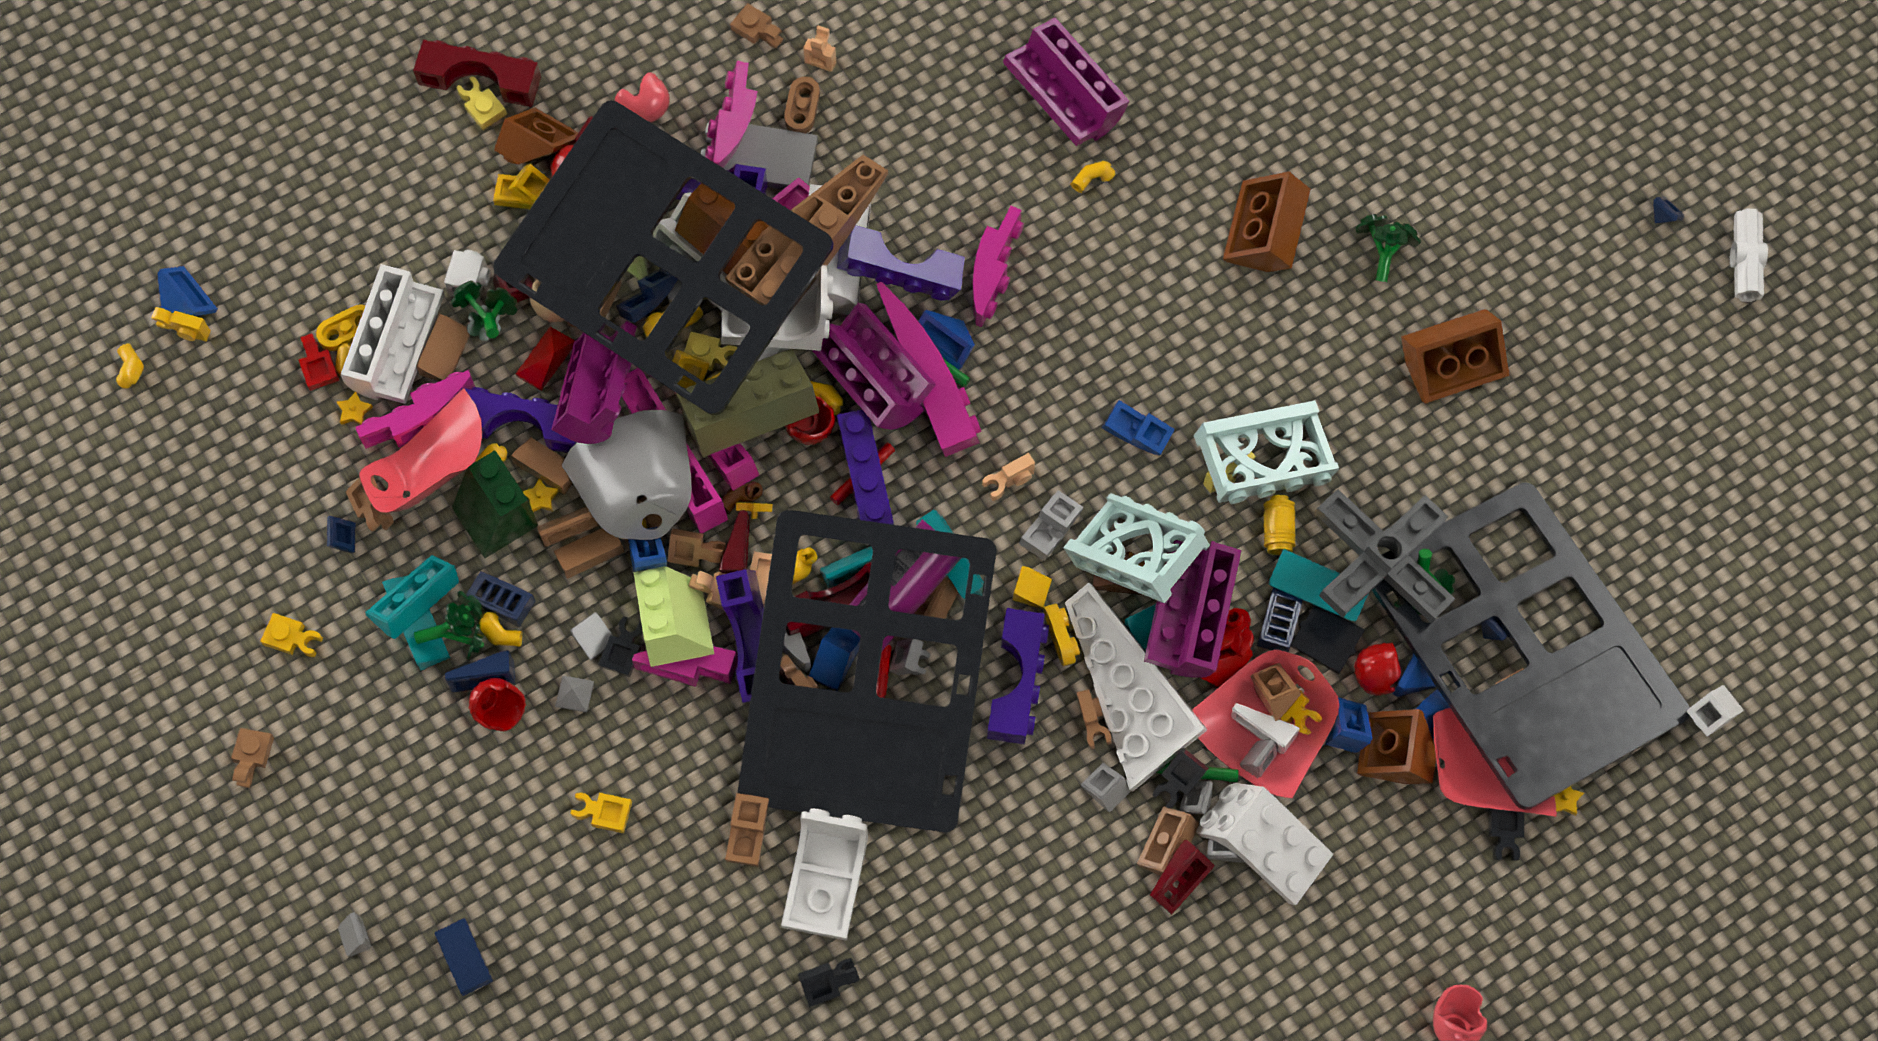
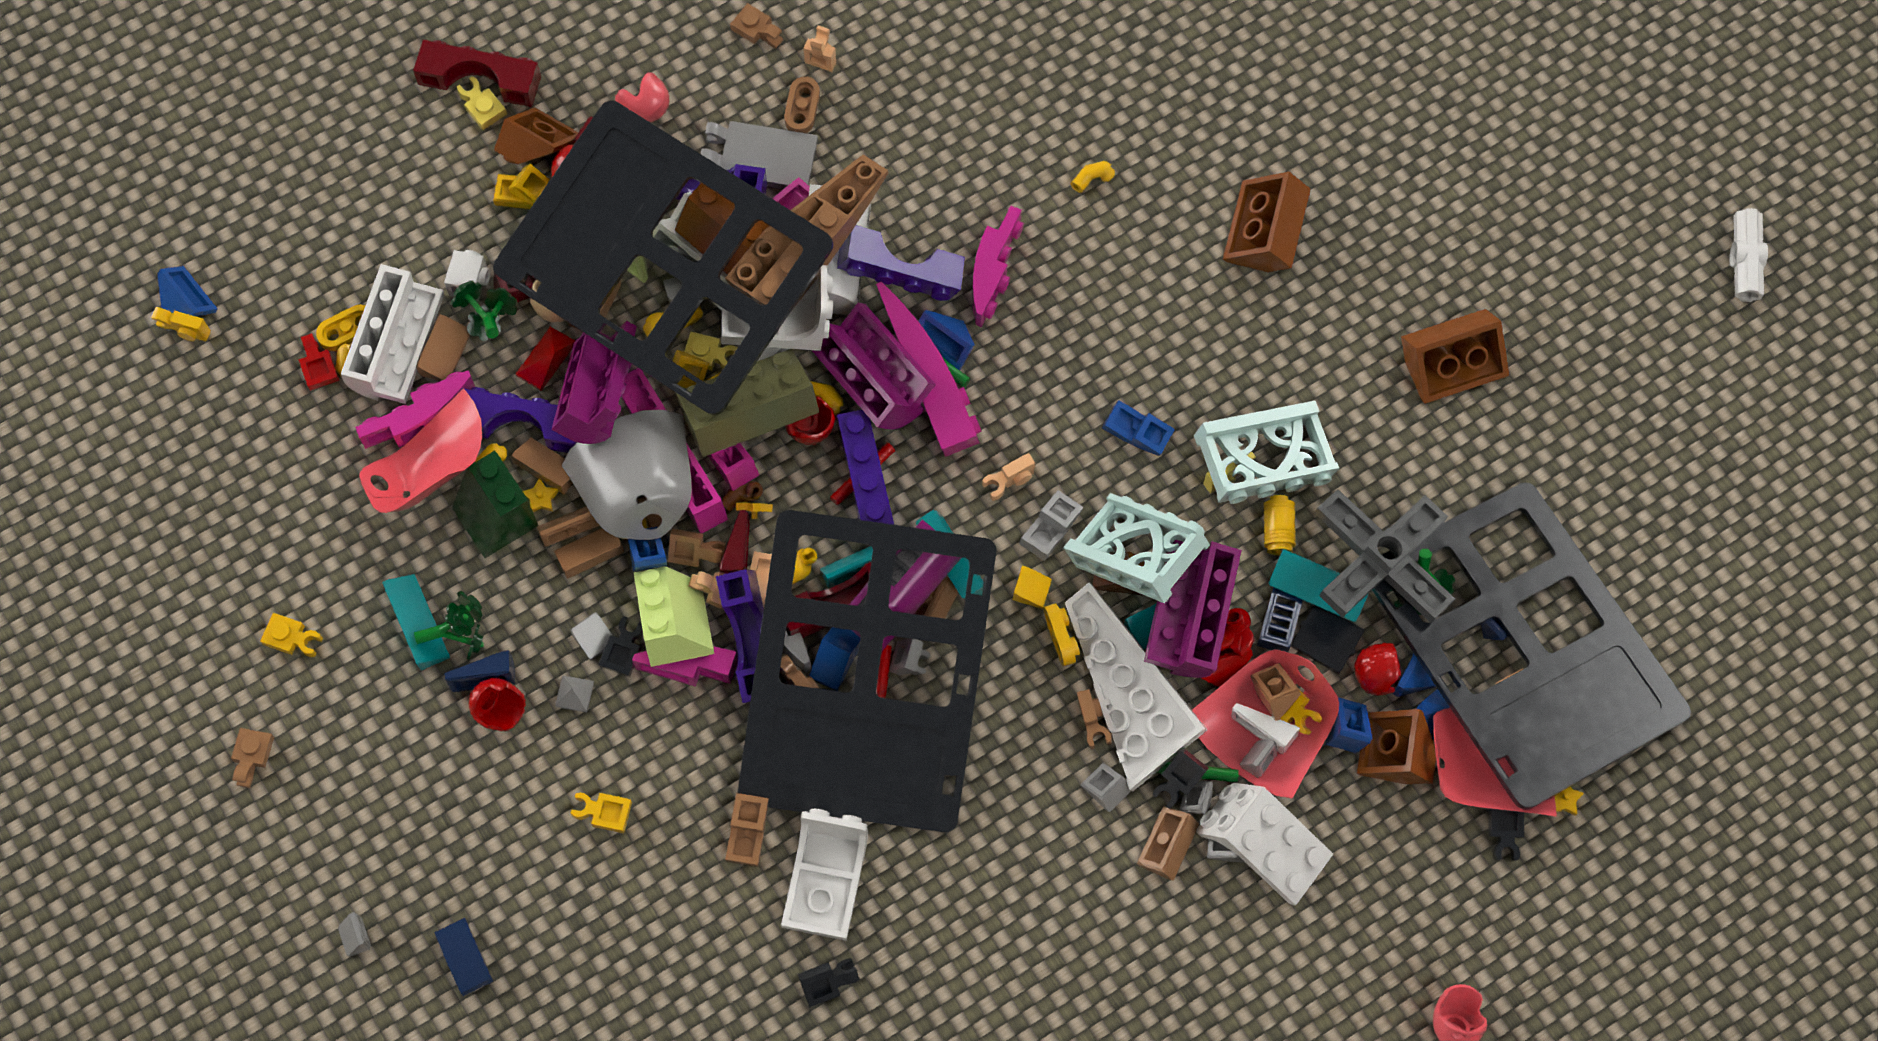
(132, 367): yellow arm -> none
(341, 534): dark blue slope -> none
(353, 409): yellow piece -> none
(364, 508): medium nougat plate -> none
(413, 596): teal slope -> none
(496, 633): yellow arm -> none
(521, 610): dark blue slope -> none
(653, 291): dark blue slope -> none
(734, 117): dark pink slope -> none
(1011, 713): dark purple arch -> none
(1067, 83): magenta brick -> none
(1197, 868): dark red slope -> none
(1392, 234): dark green plant -> none
(1666, 211): dark blue slope -> none
(1715, 710): white brick -> none

